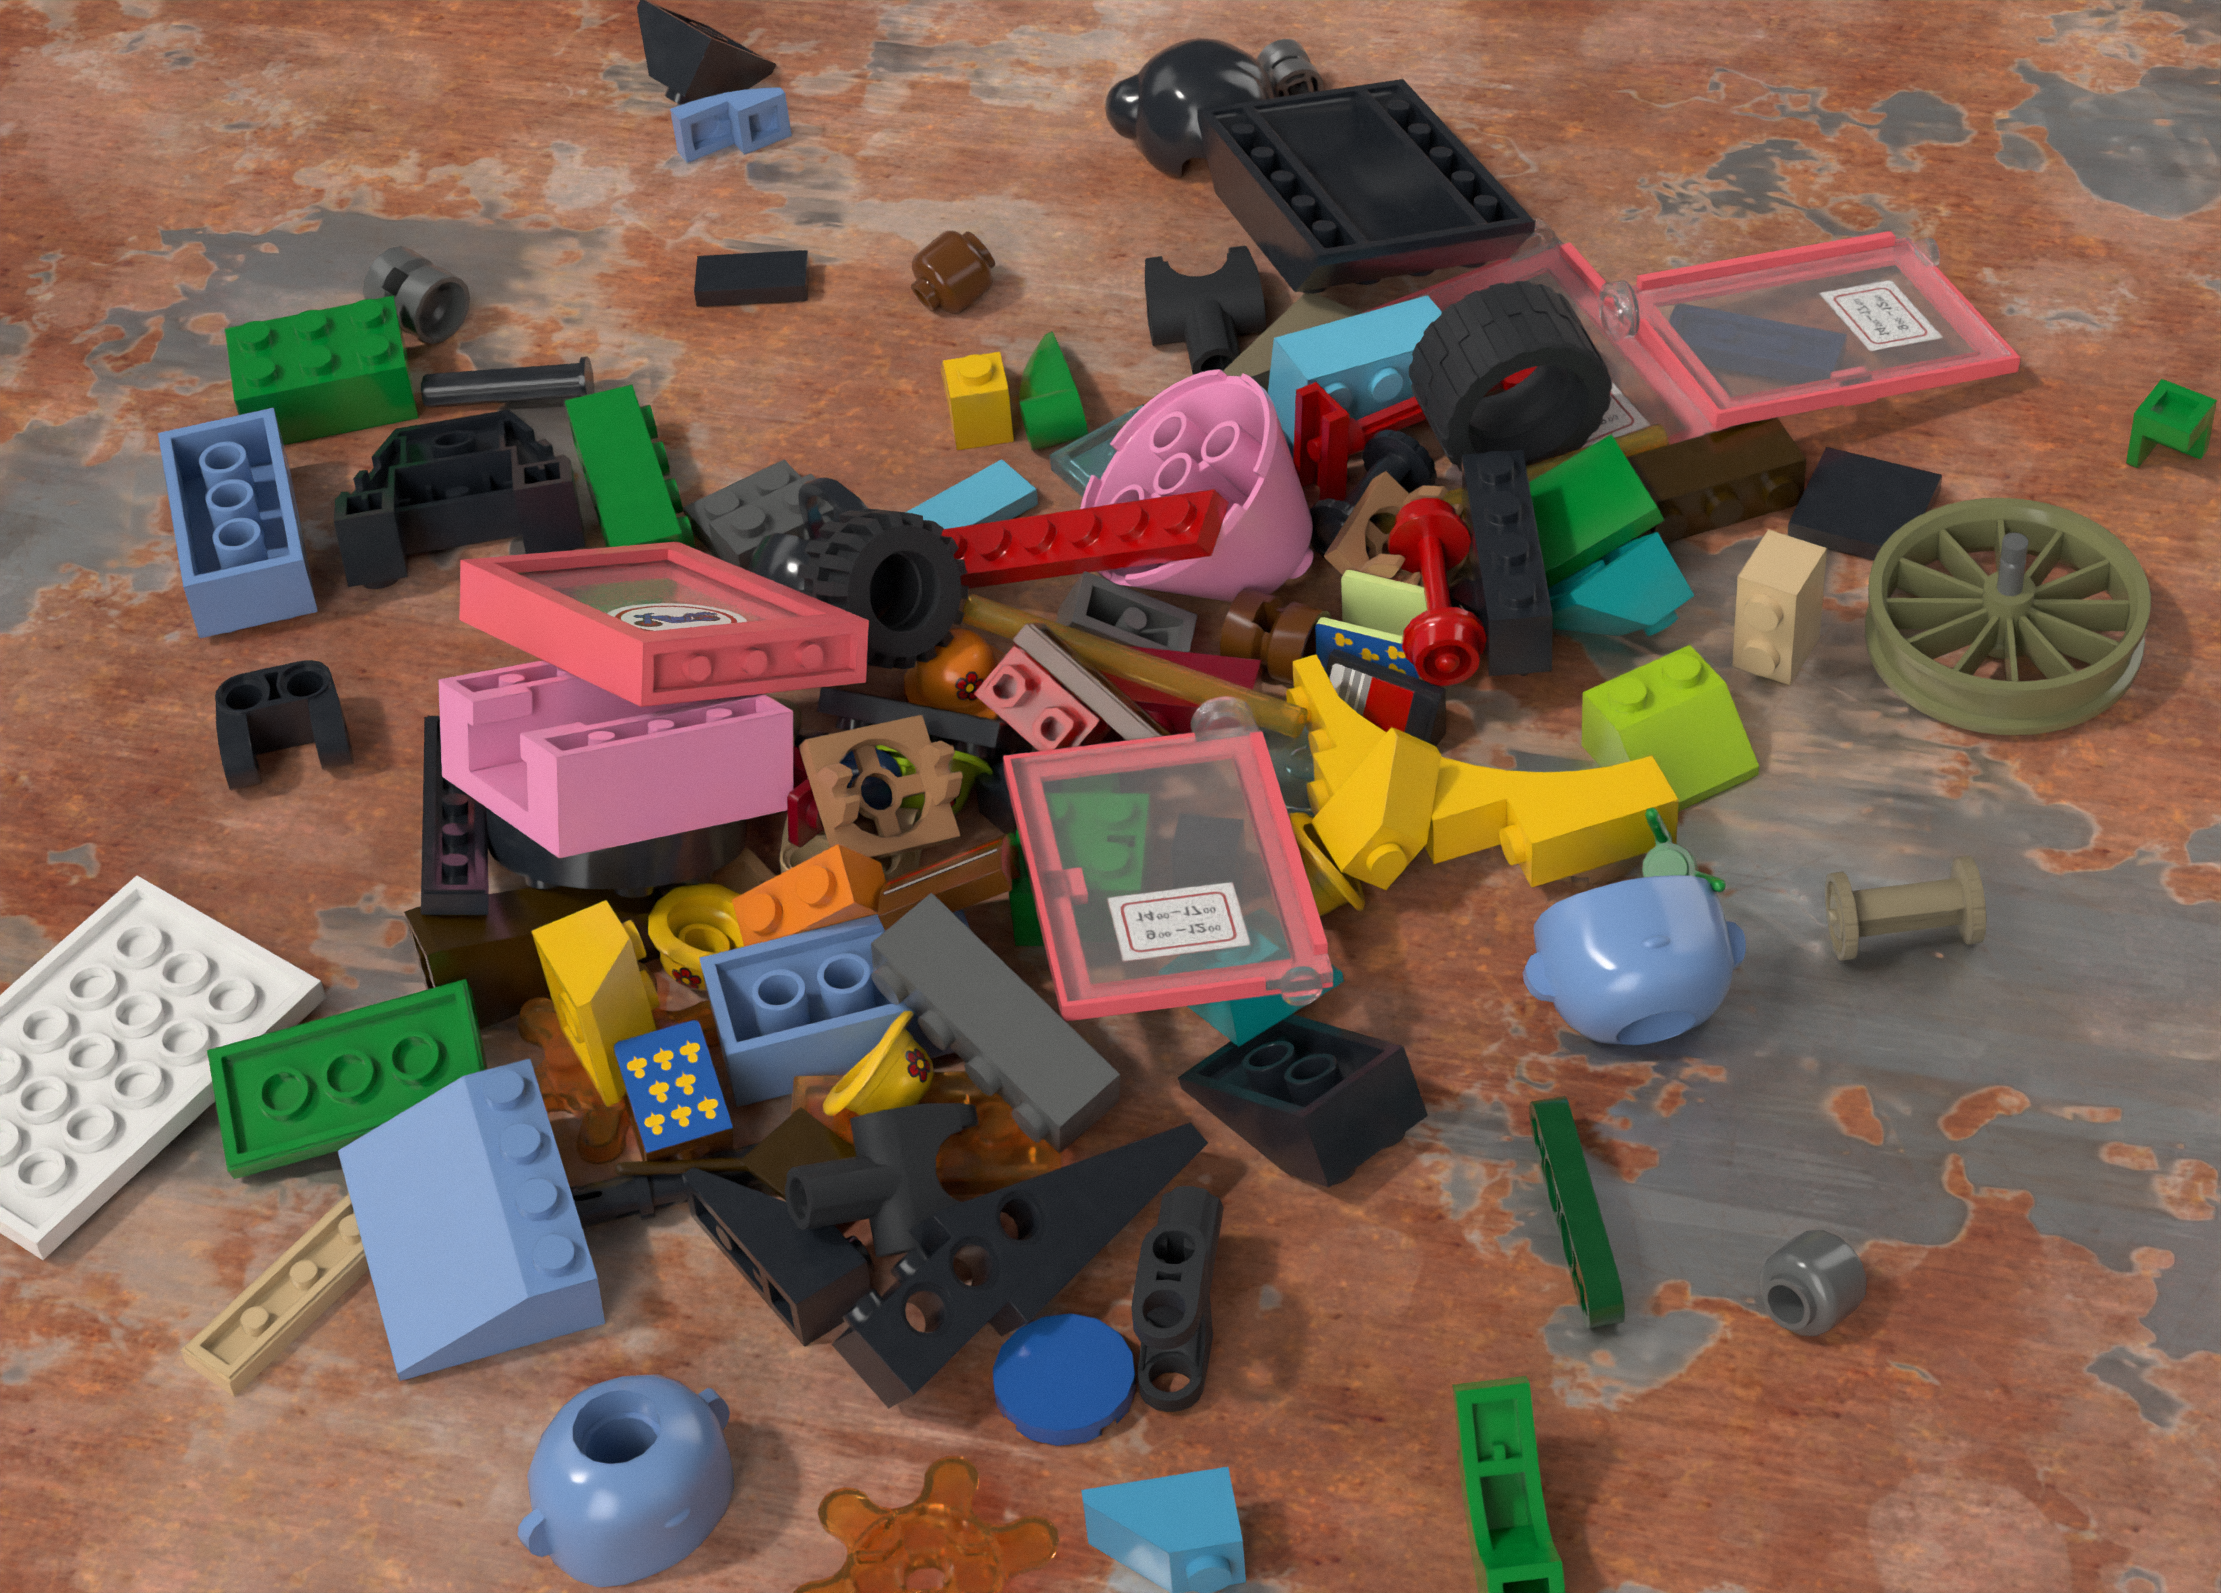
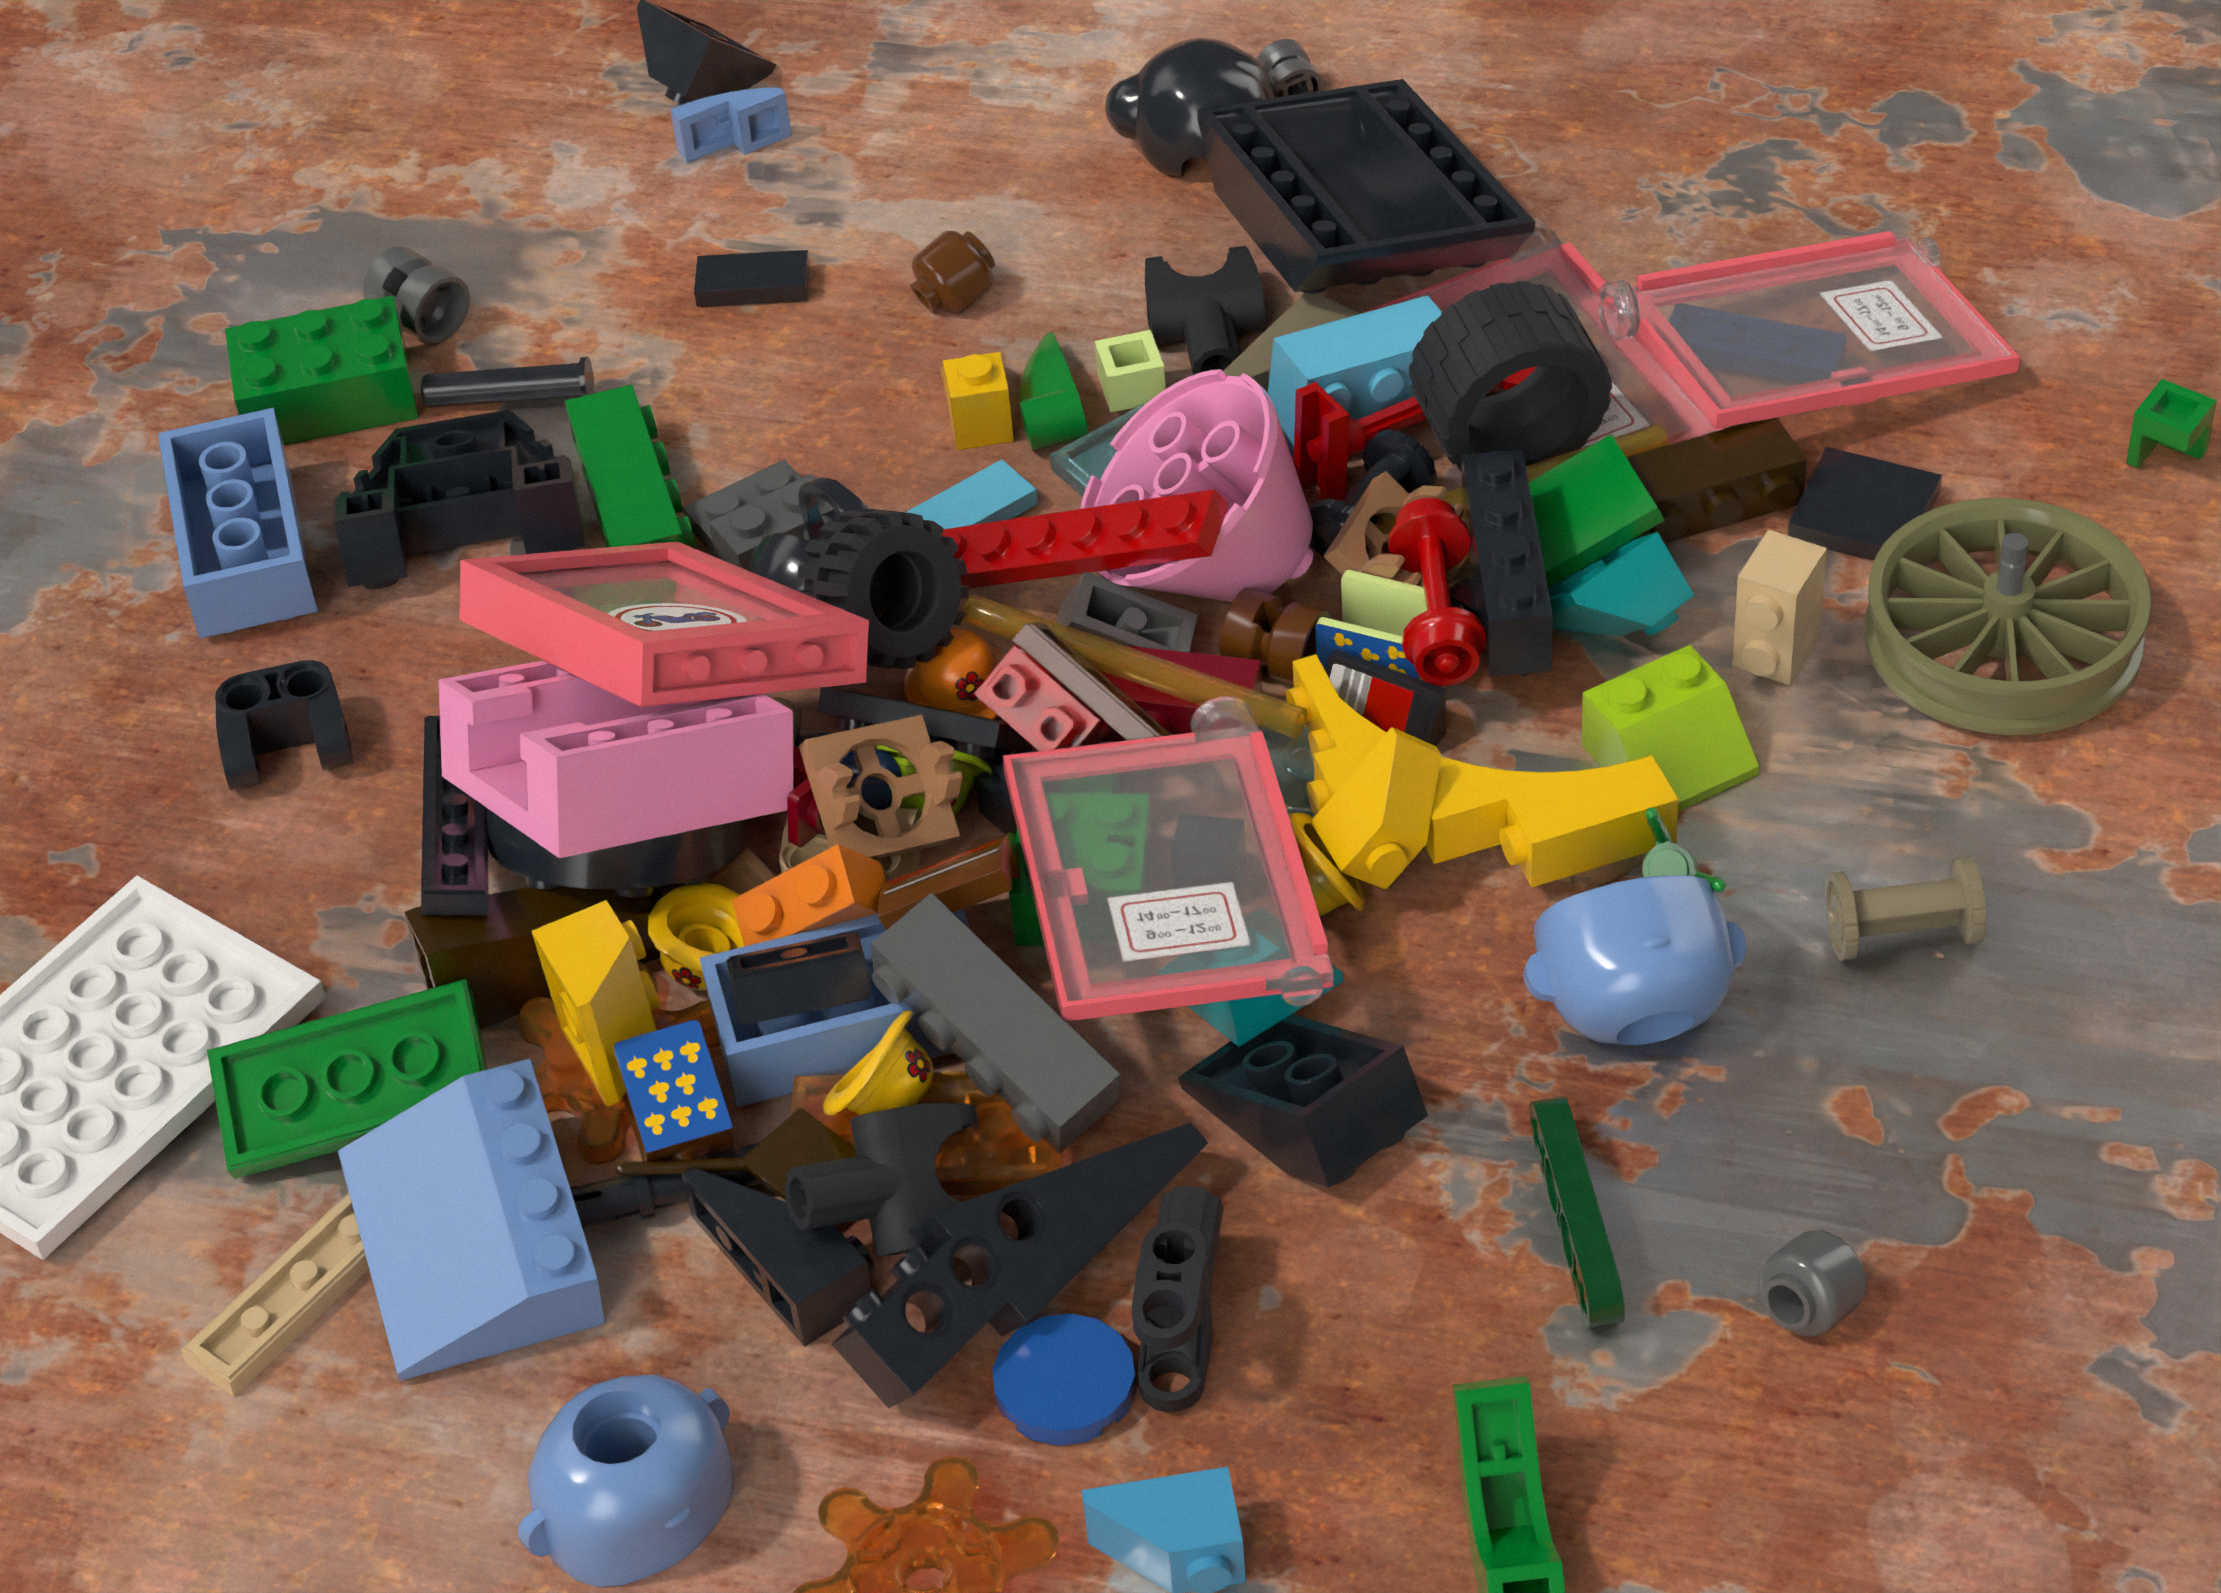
(798, 978): none -> black slope
(1129, 370): none -> yellowish green plate

